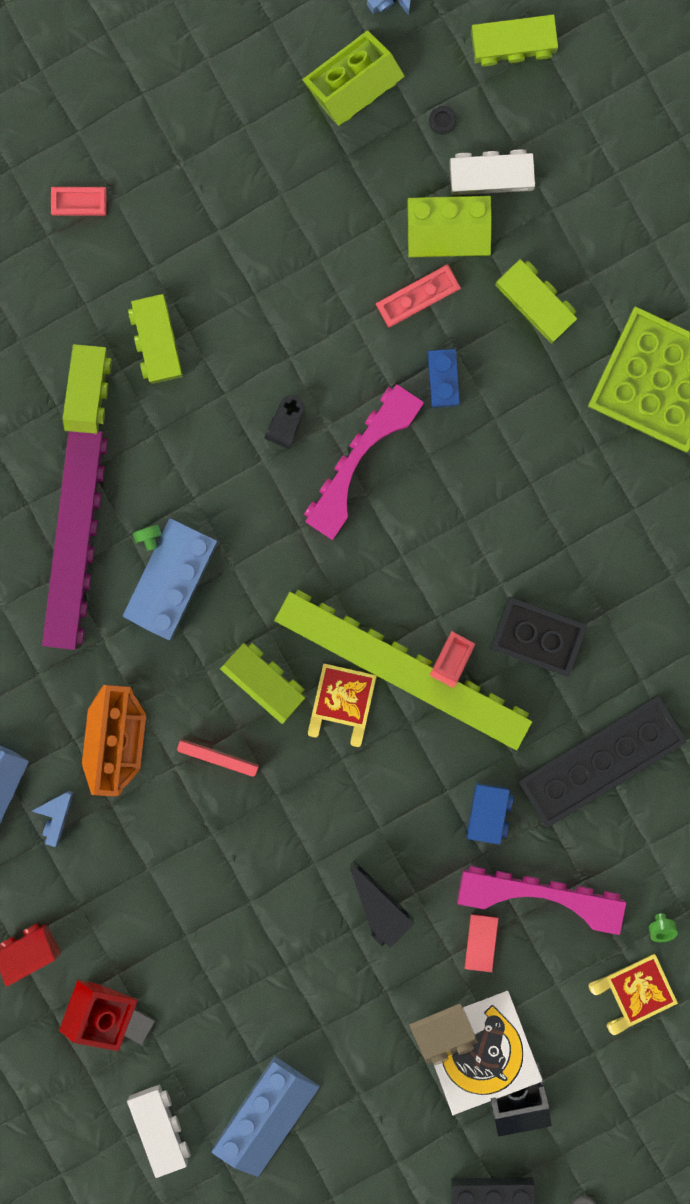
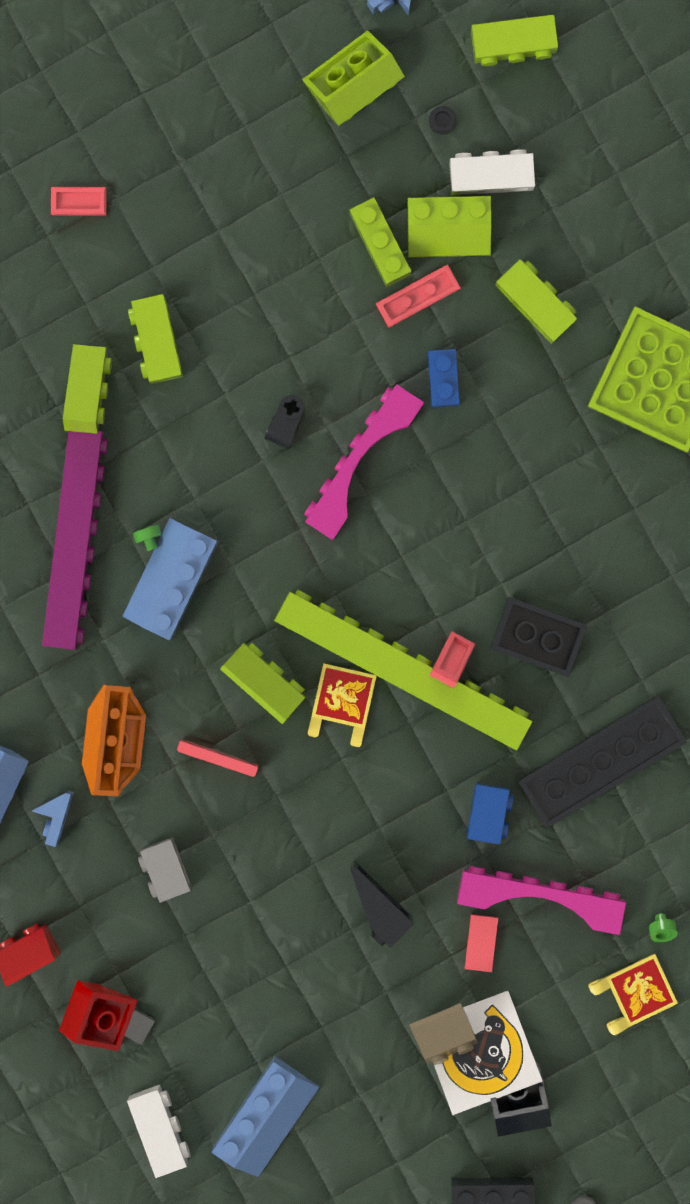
(165, 870): none -> light grey brick
(380, 242): none -> lime brick

